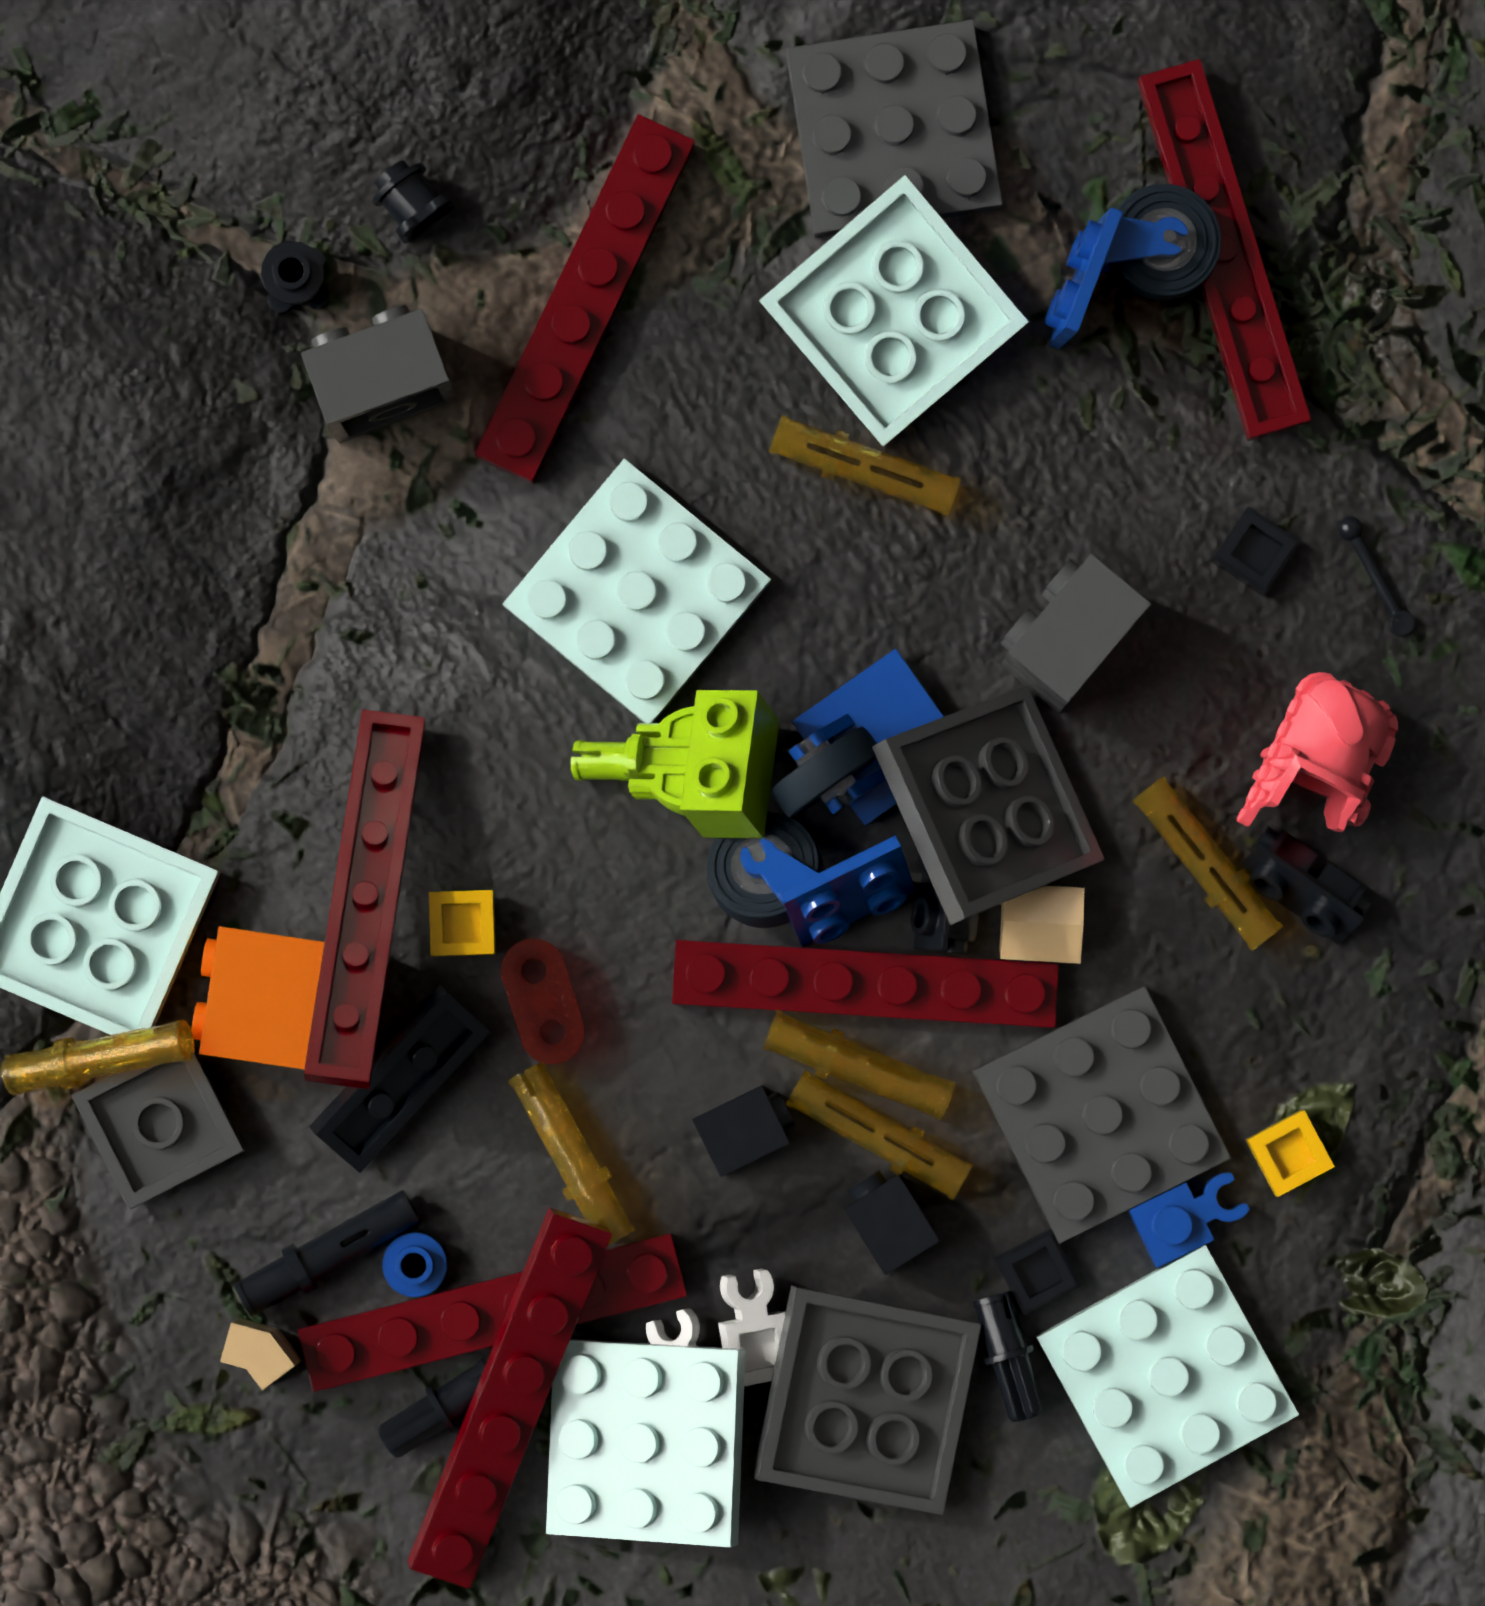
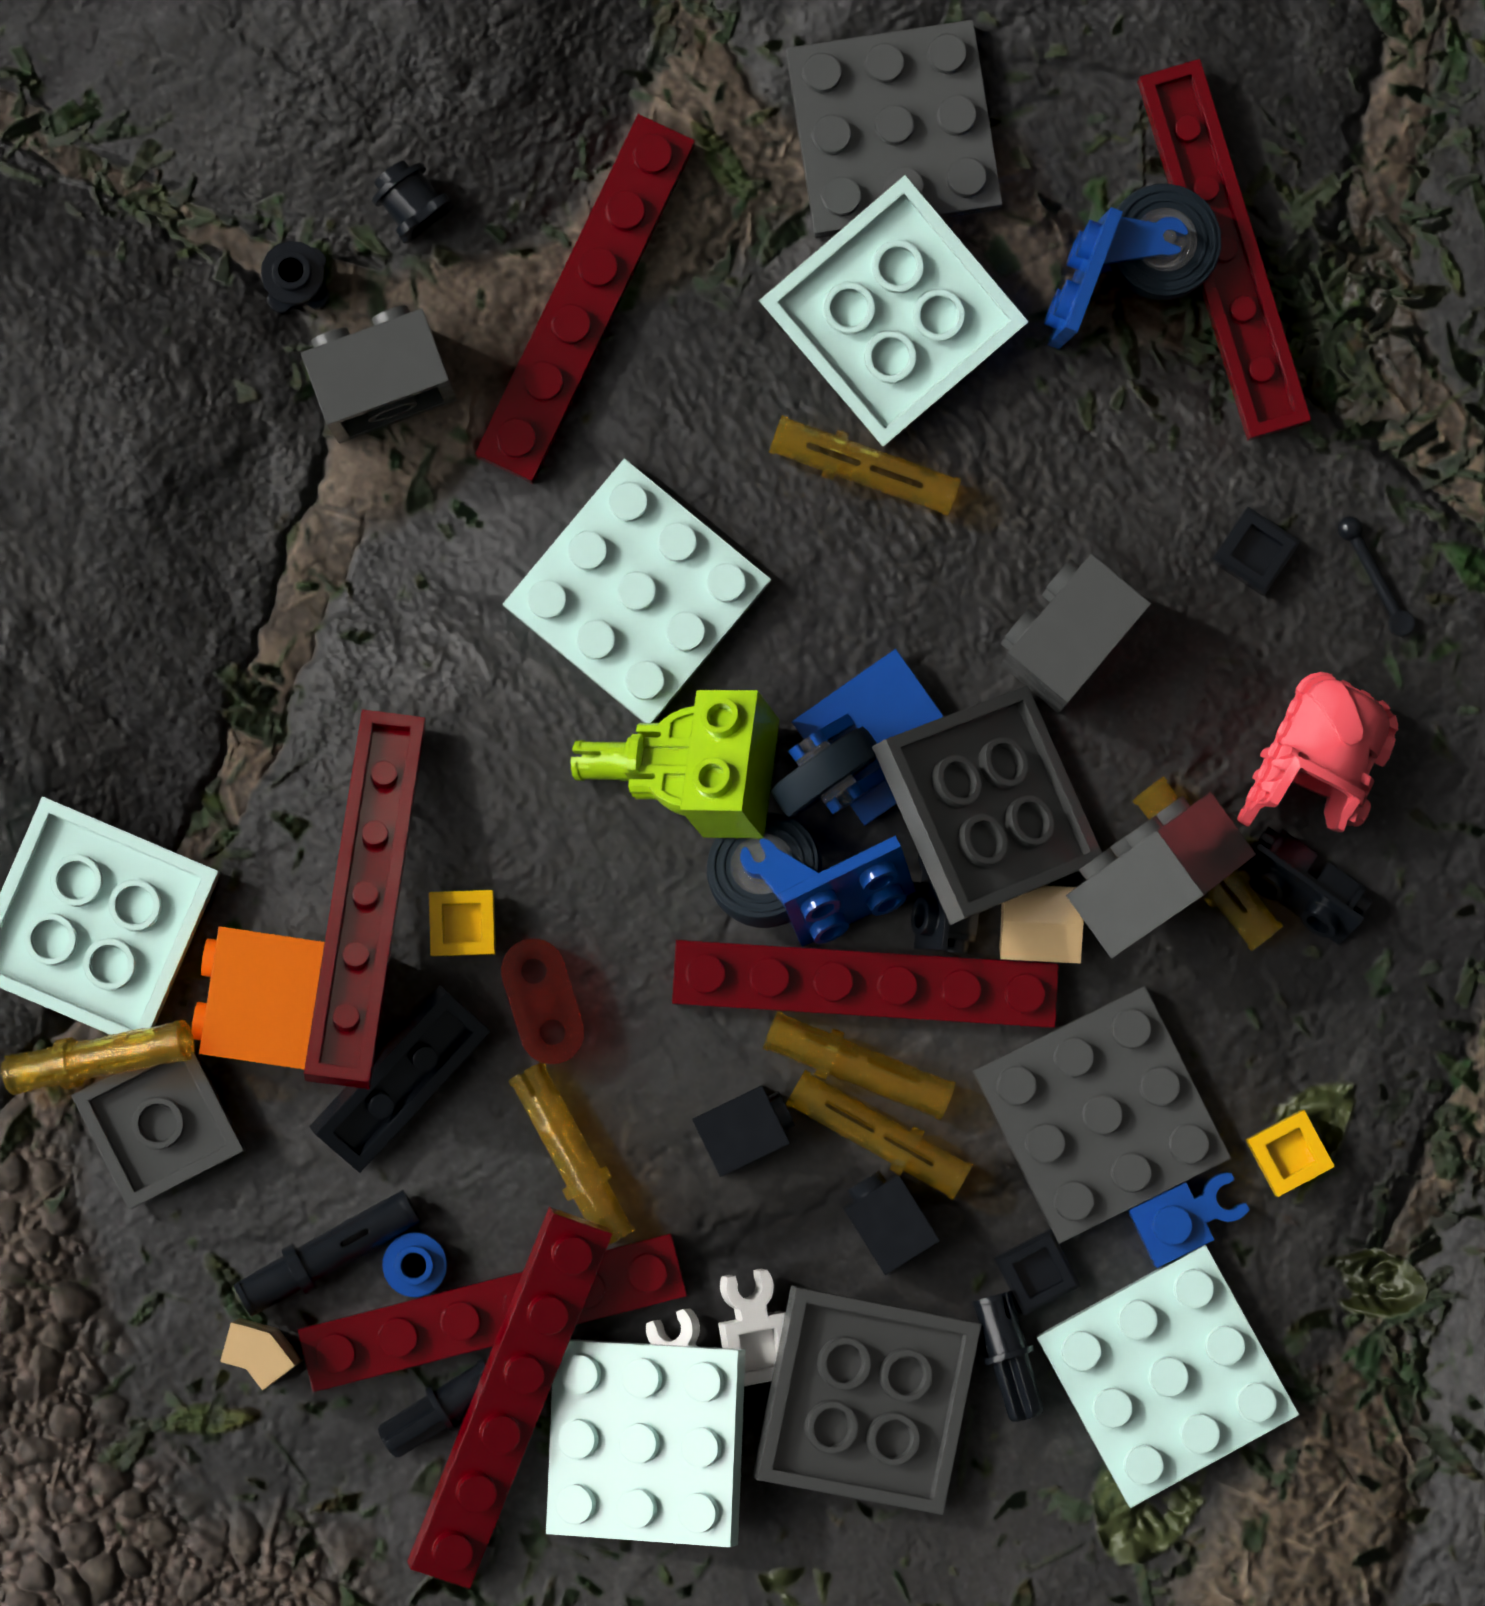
(1158, 871): none -> dark grey brick

